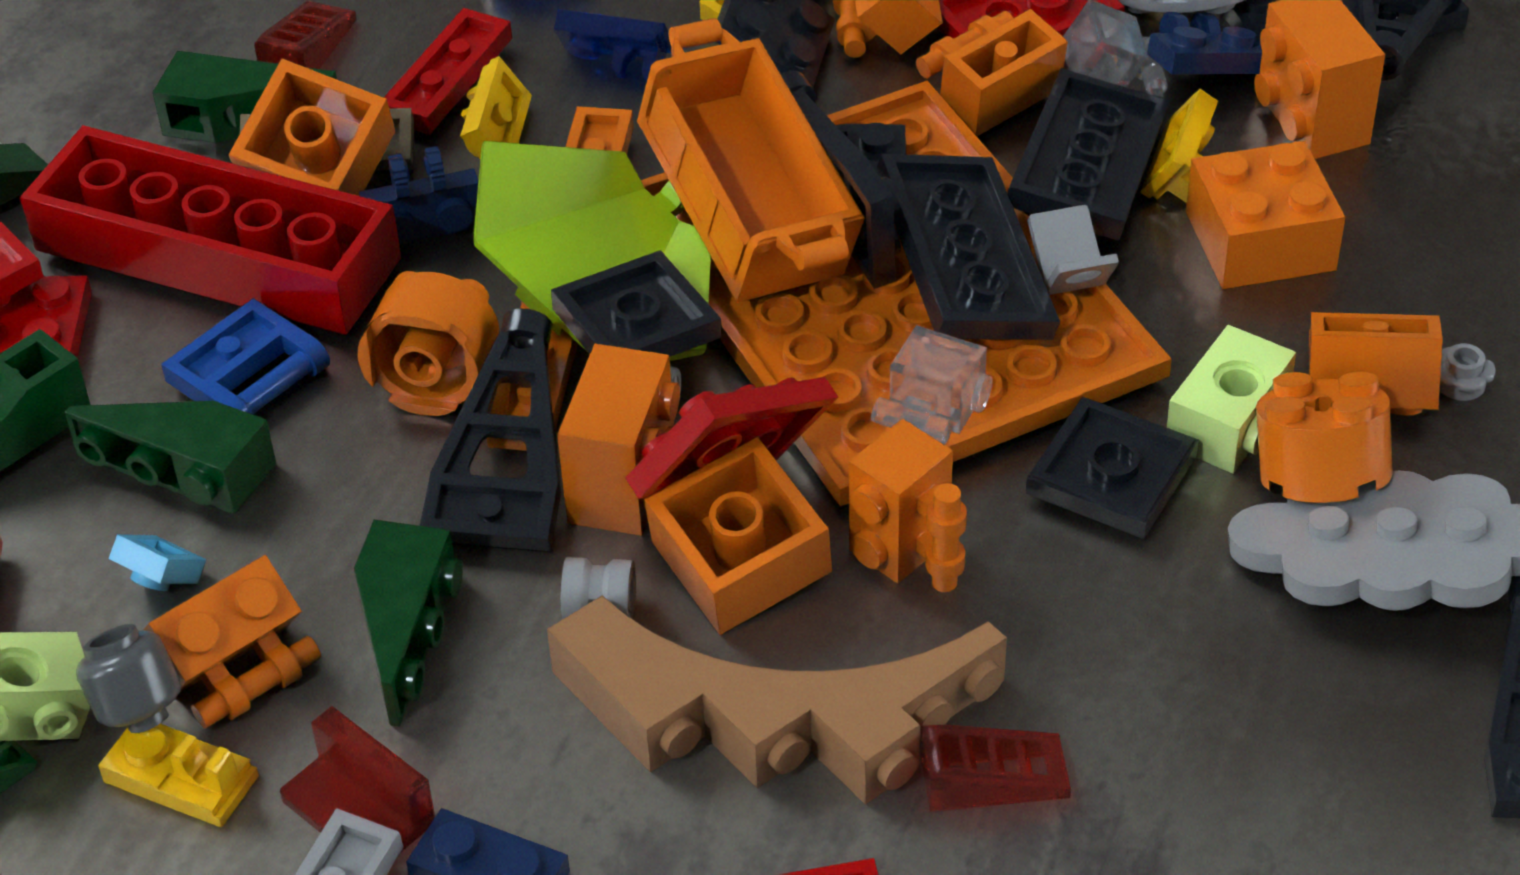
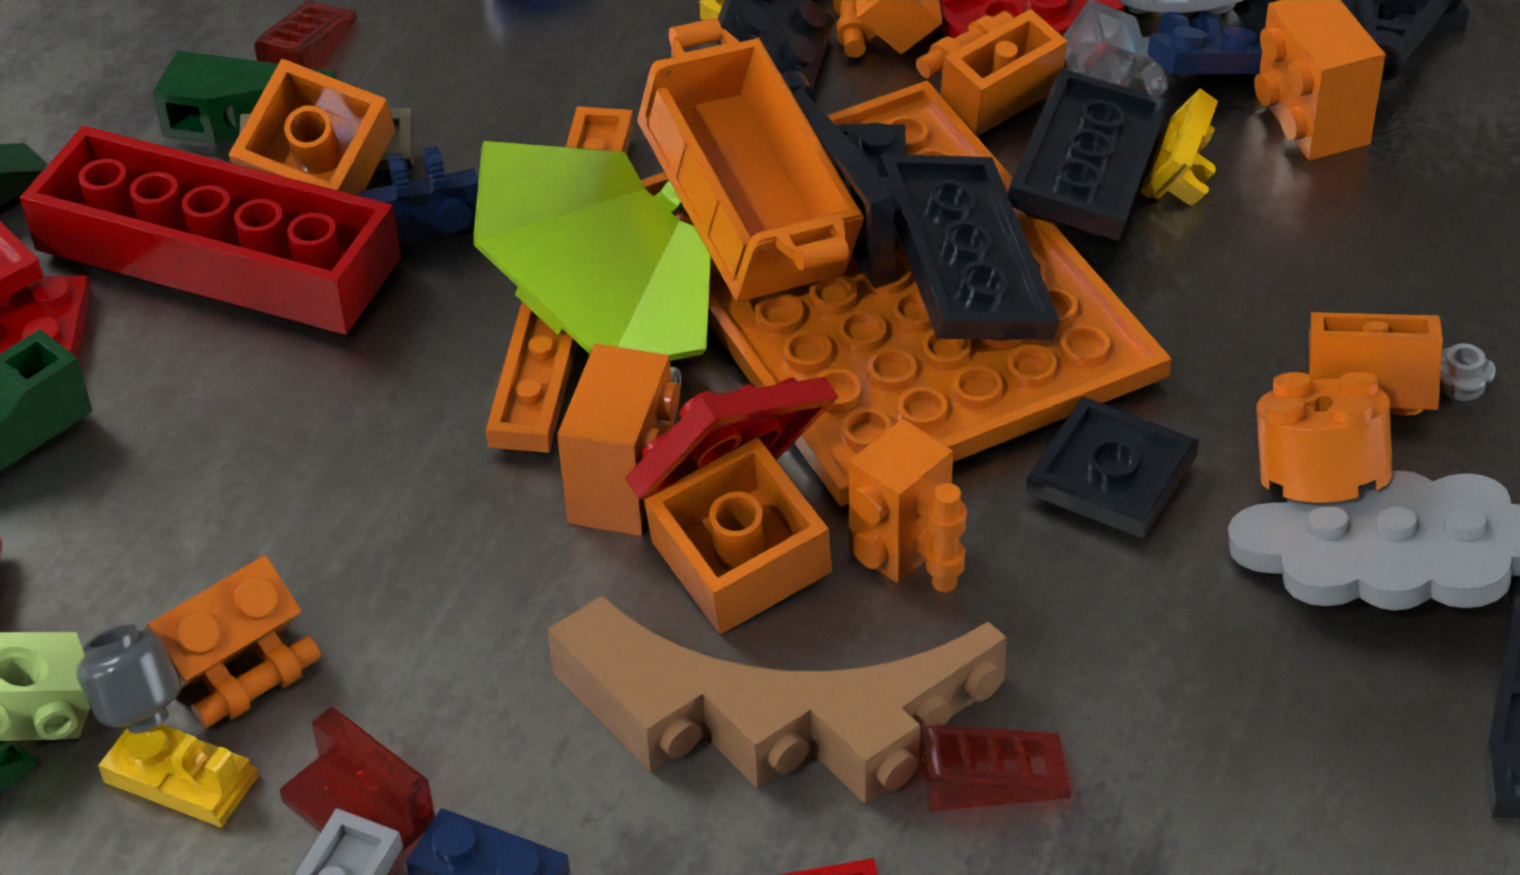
(156, 561): medium azure plate -> none
(185, 447): dark green slope -> none
(238, 350): blue plate -> none
(402, 592): dark green slope -> none
(428, 341): orange brick -> none
(449, 67): red plate -> none
(495, 108): yellow plate -> none
(500, 508): black plate -> none
(585, 582): light grey wheel -> none
(623, 38): clear blue plate -> none
(637, 308): black plate -> none
(935, 384): clear brick -> none
(1069, 250): light grey bracket -> none
(1222, 396): yellowish green brick -> none
(1264, 214): orange brick -> none

